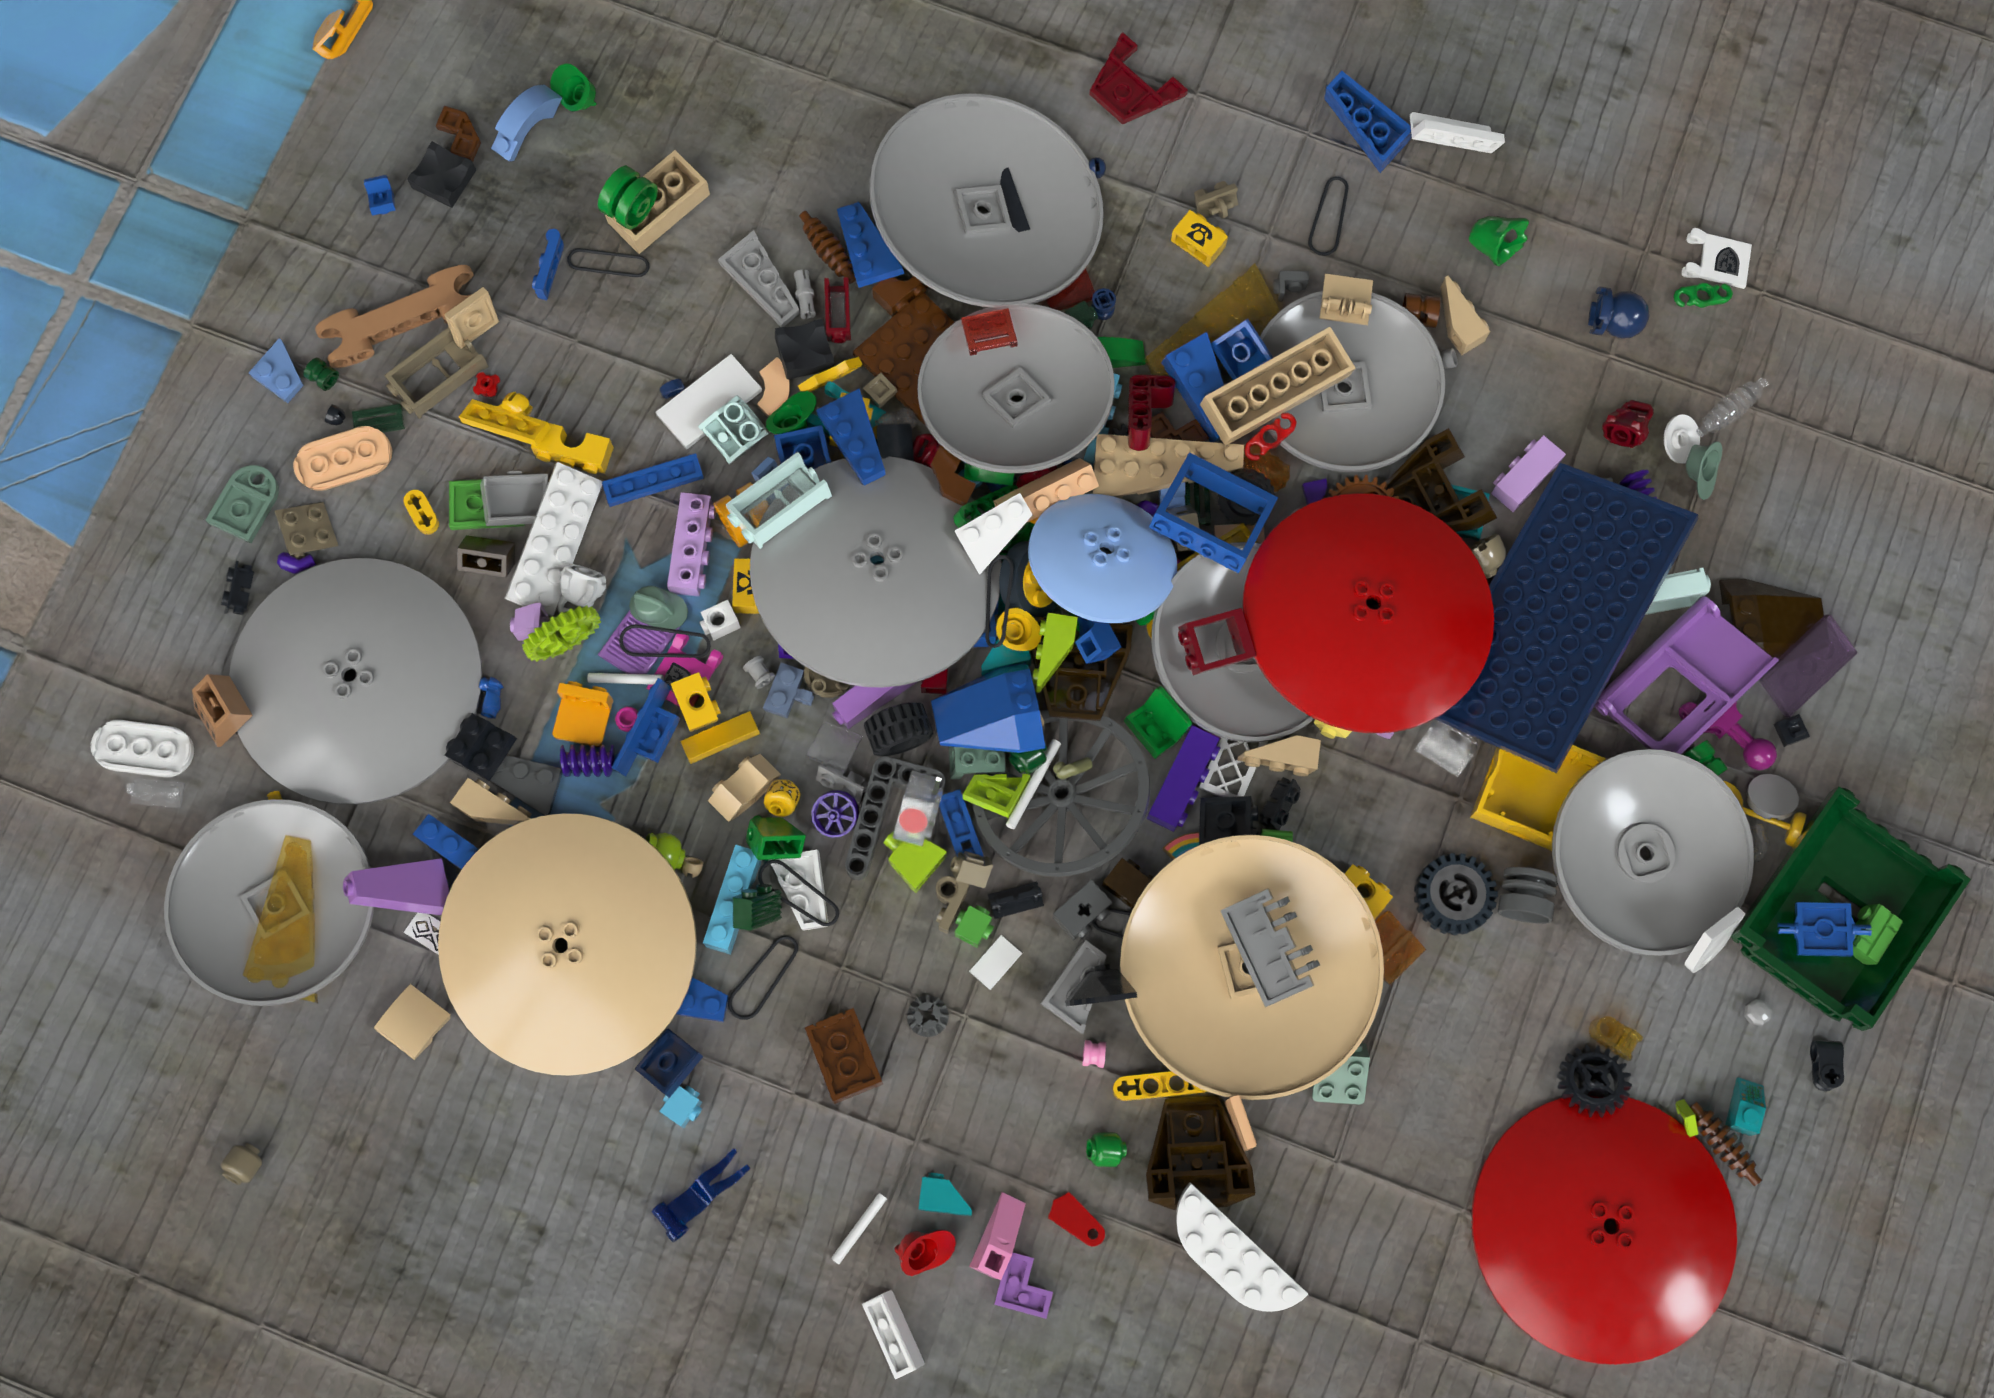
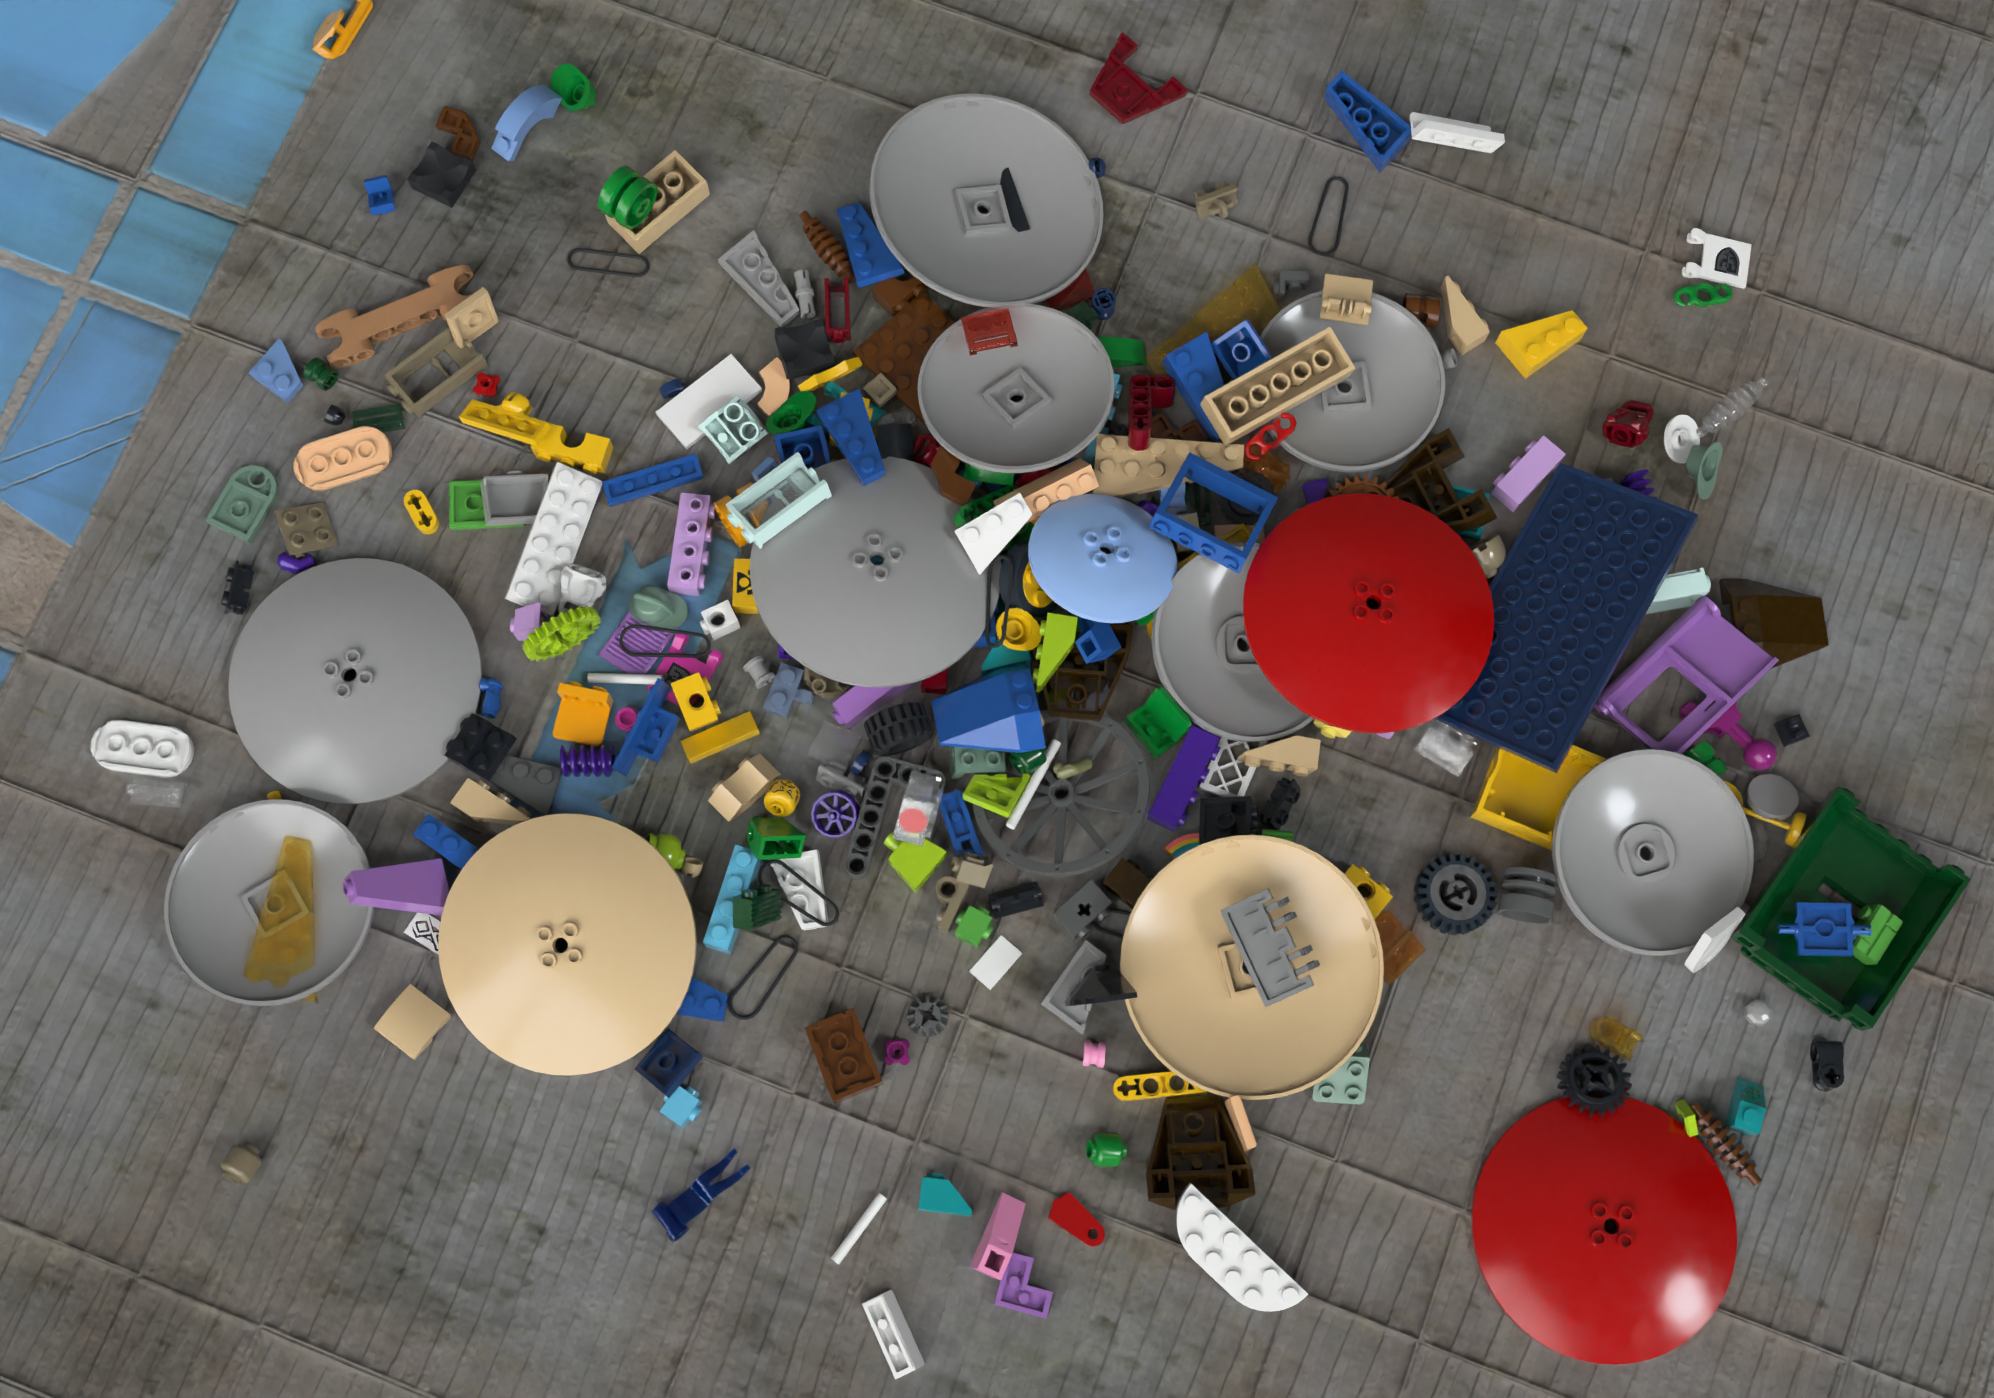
(220, 707): medium nougat slope -> none
(486, 556): dark brown brick -> none
(548, 264): blue plate -> none
(860, 762): none -> dark blue tile
(902, 1057): none -> magenta plate
(924, 1251): red piece -> none
(1199, 238): yellow brick -> none
(1239, 635): dark red window -> none
(1489, 233): green piece -> none
(1540, 341): none -> yellow wedge
(1619, 314): dark blue tile -> none
(1808, 665): clear purple tile -> none

